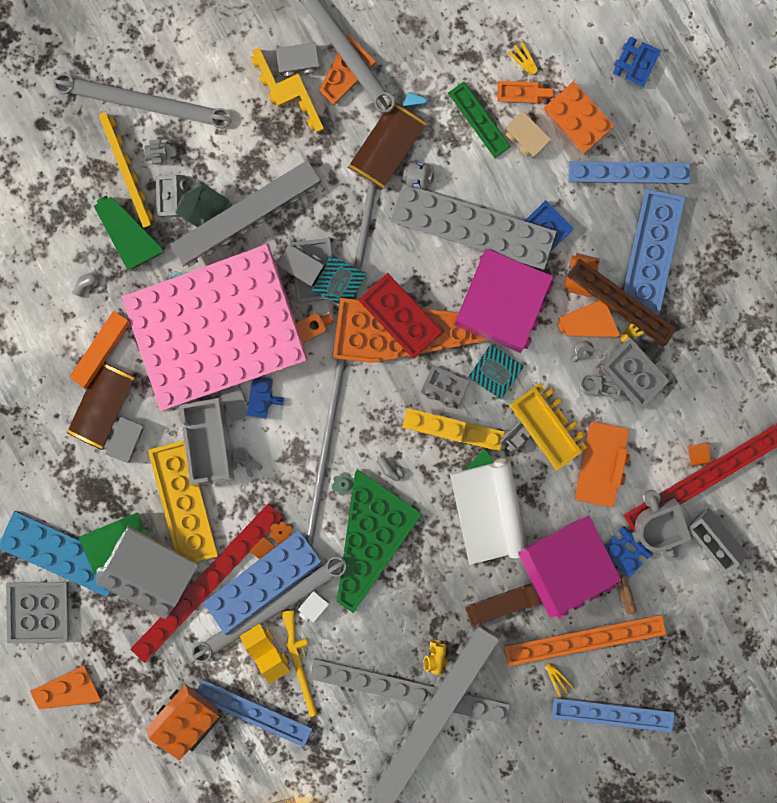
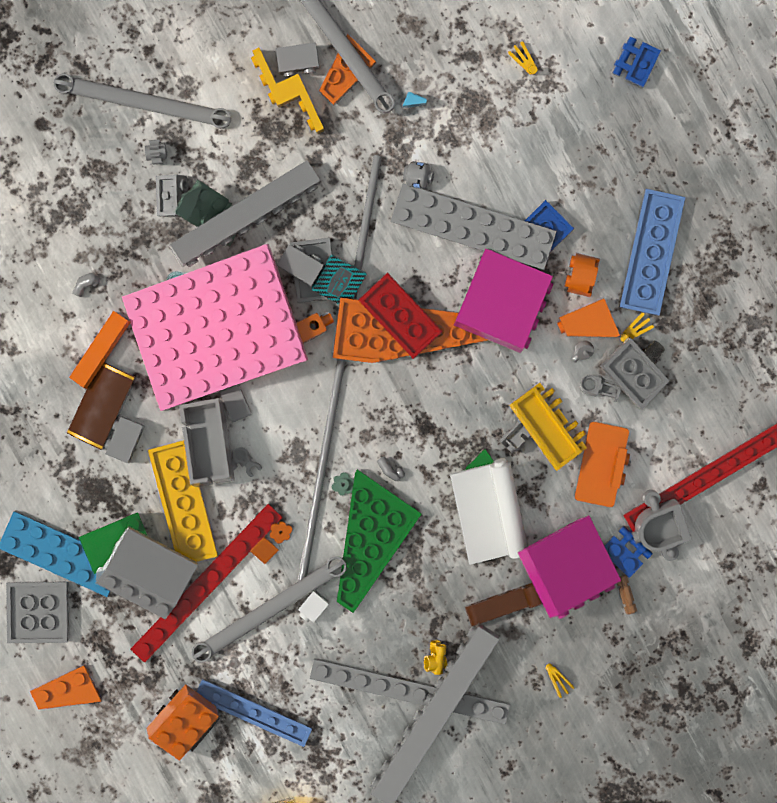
(127, 235): green slope -> none
(129, 177): yellow plate -> none
(261, 398): blue plate -> none
(262, 582): medium blue plate -> none
(265, 653): yellow brick -> none
(293, 645): yellow piece -> none
(387, 145): reddish brown slope -> none
(444, 387): light grey bracket -> none
(452, 429): yellow bracket -> none
(479, 119): green tile -> none
(496, 371): tile -> none
(522, 92): orange hinge -> none
(527, 135): tan brick -> none
(578, 118): orange brick -> none
(584, 640): orange plate -> none
(612, 714): medium blue plate -> none
(621, 302): reddish brown plate -> none
(629, 172): medium blue plate -> none
(699, 454): orange slope -> none
(717, 541): light grey brick -> none

